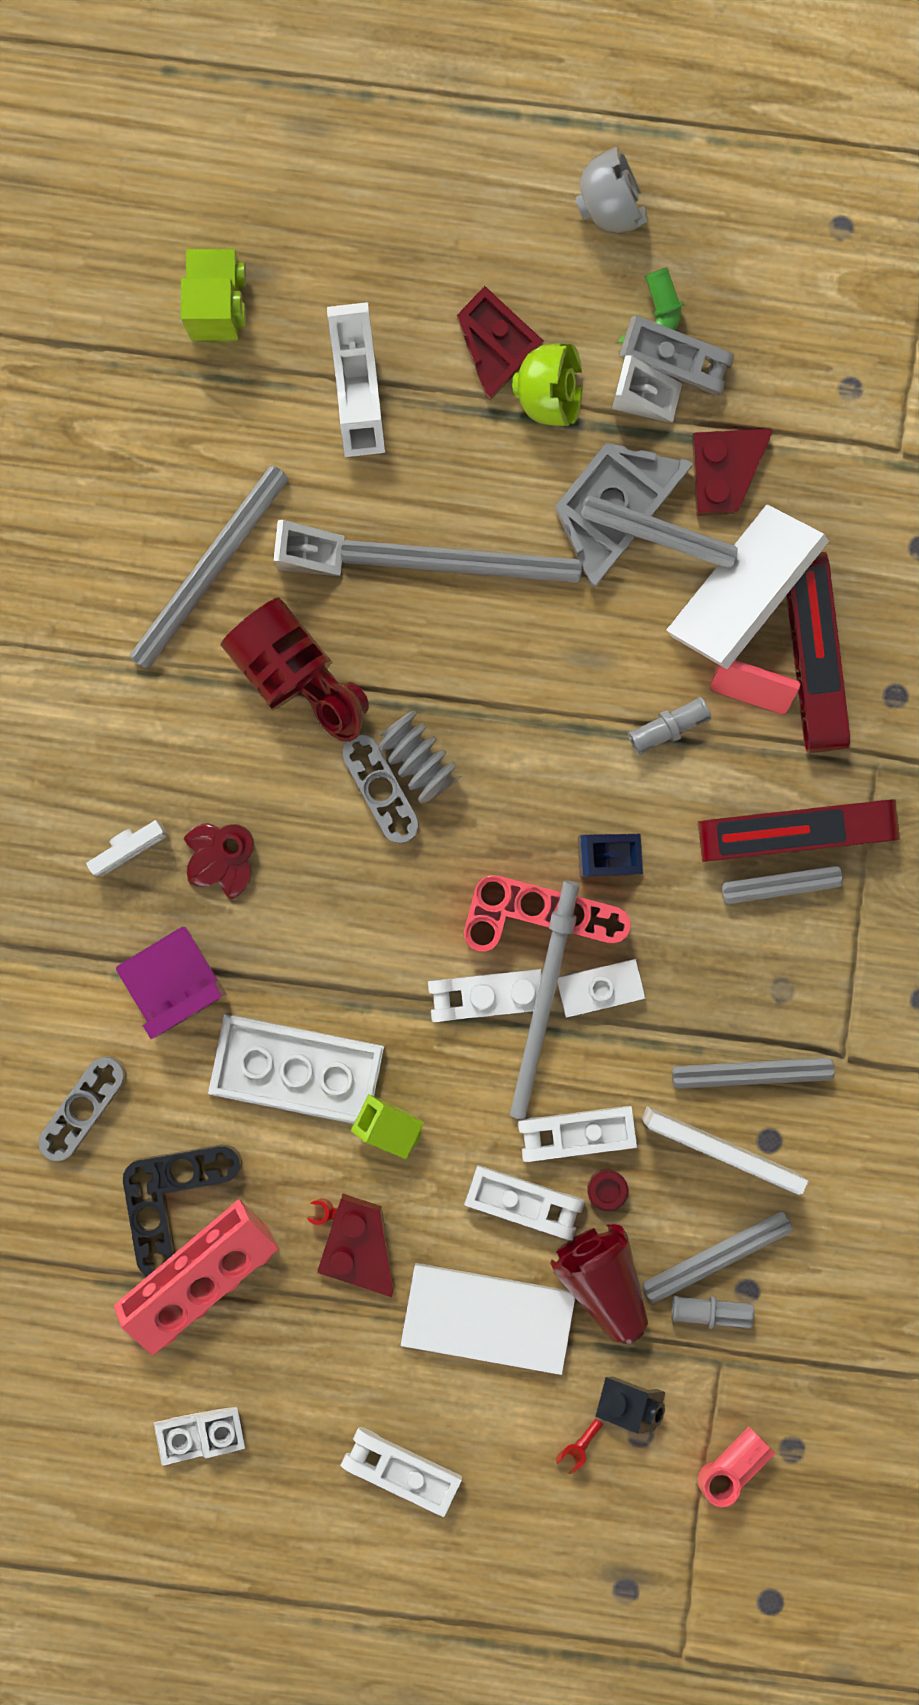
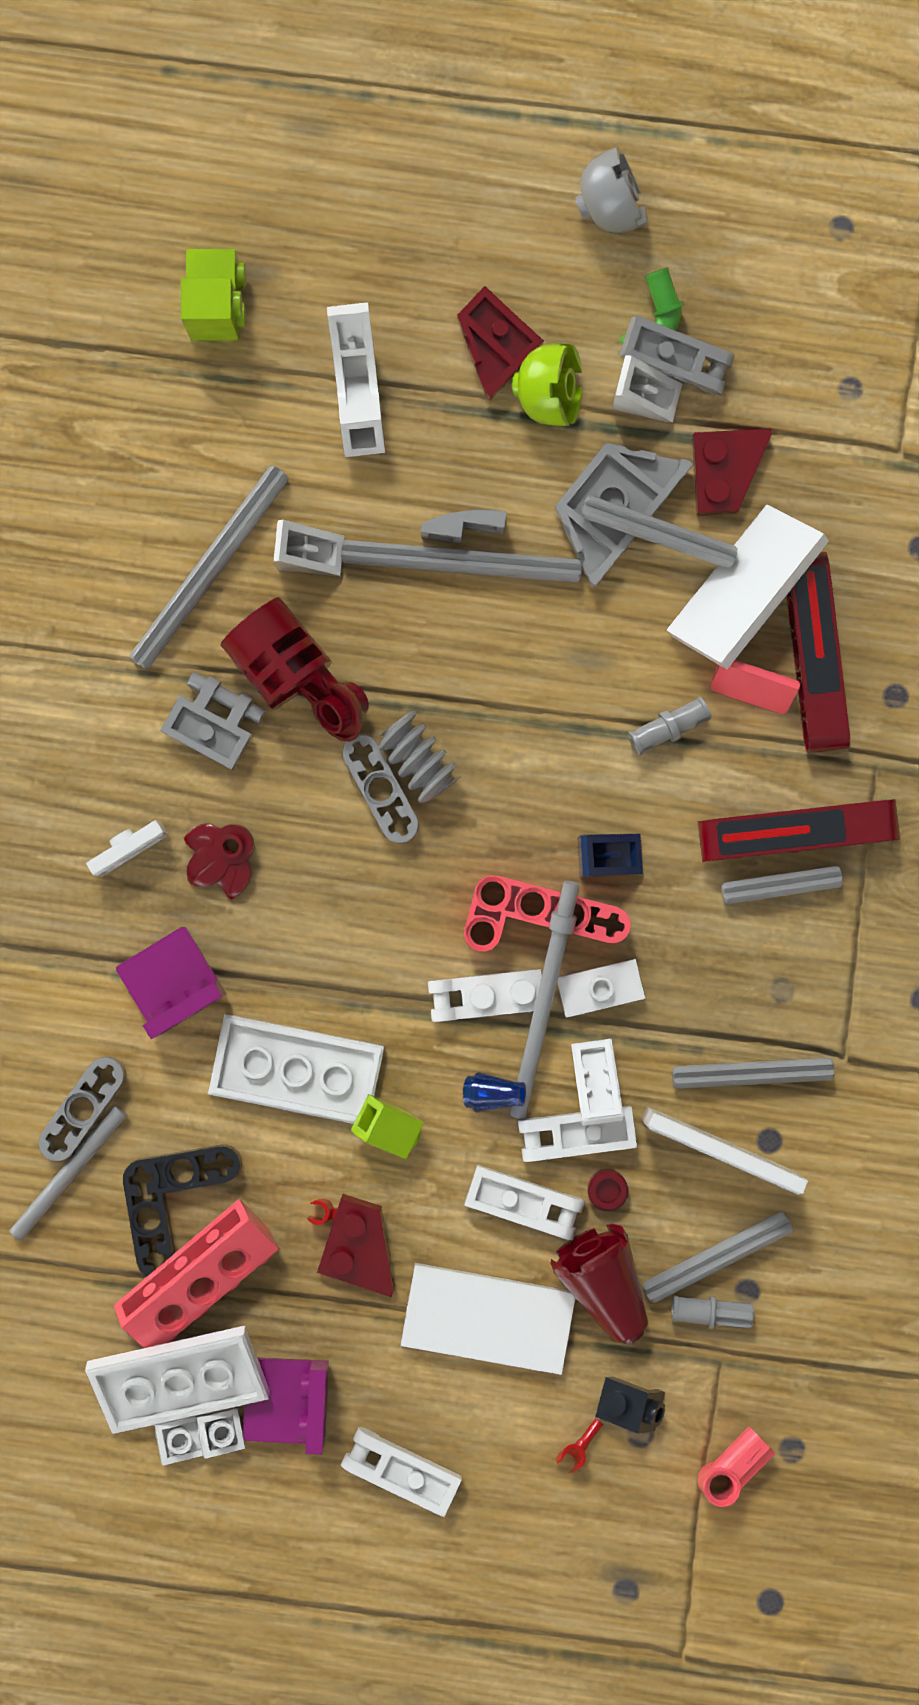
(68, 1173): none -> light grey bar
(178, 1380): none -> white tile
(207, 732): none -> light grey plate
(295, 1404): none -> magenta bracket
(450, 526): none -> light grey slope
(491, 1092): none -> clear blue cone
(597, 1082): none -> white plate

